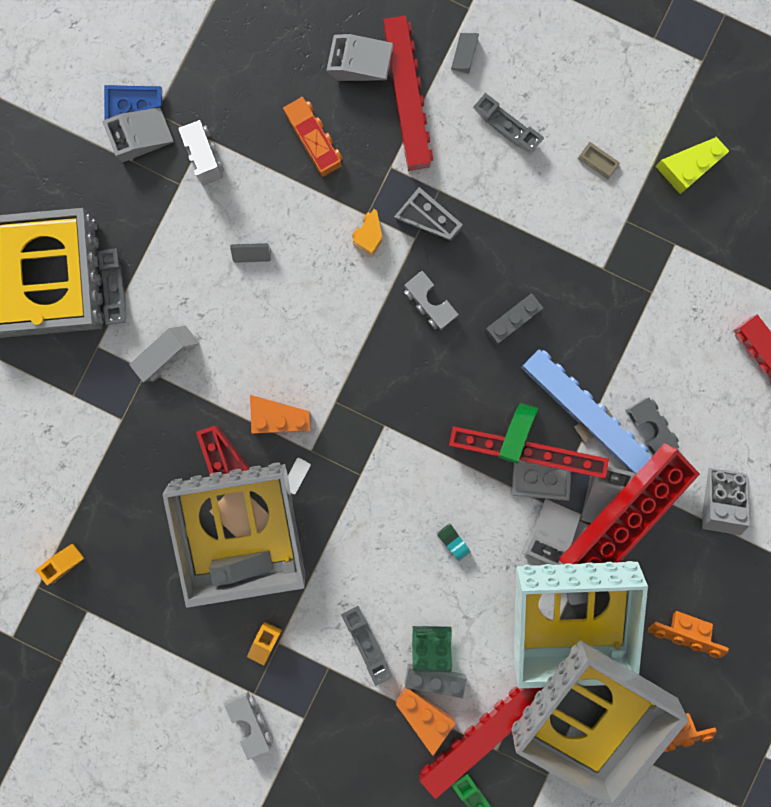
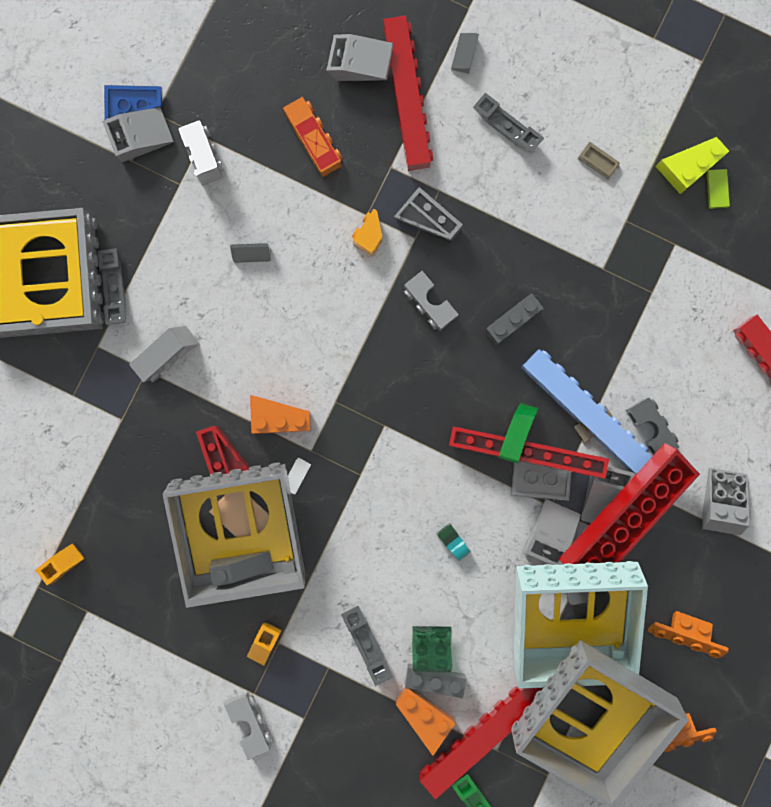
(717, 189): none -> lime tile

